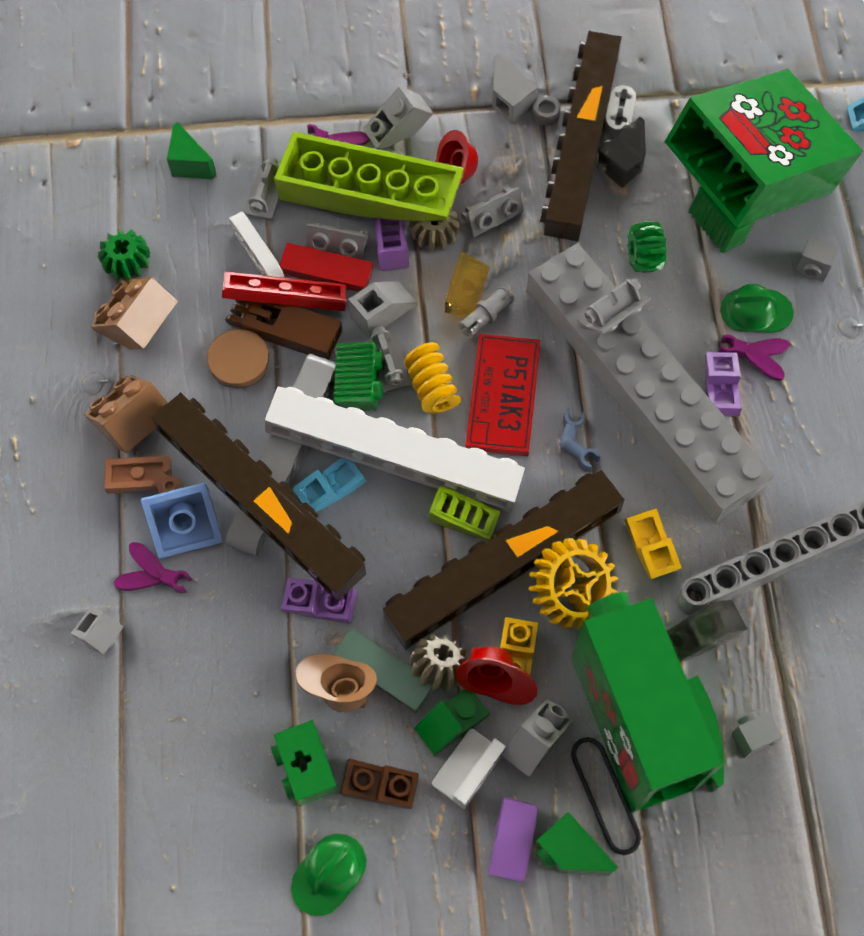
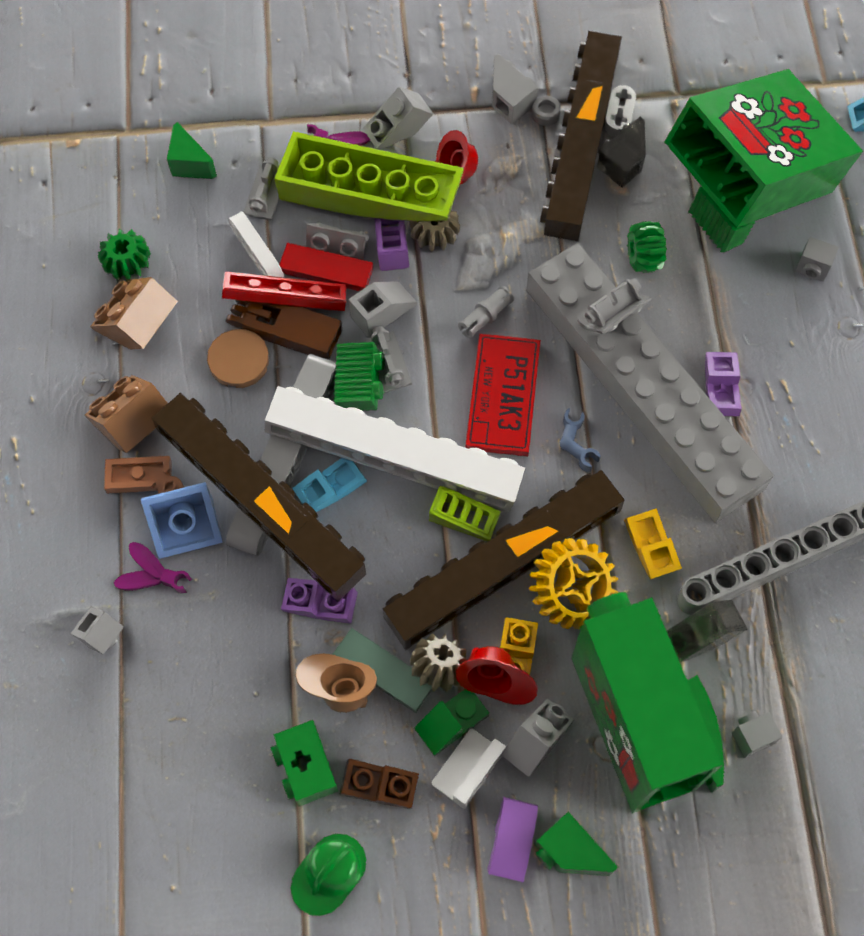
(430, 379): yellow piece -> none
(466, 286): clear yellow slope -> none
(494, 212): light grey hinge -> none
(593, 803): black piece -> none
(756, 309): green piece -> none
(758, 353): magenta piece -> none

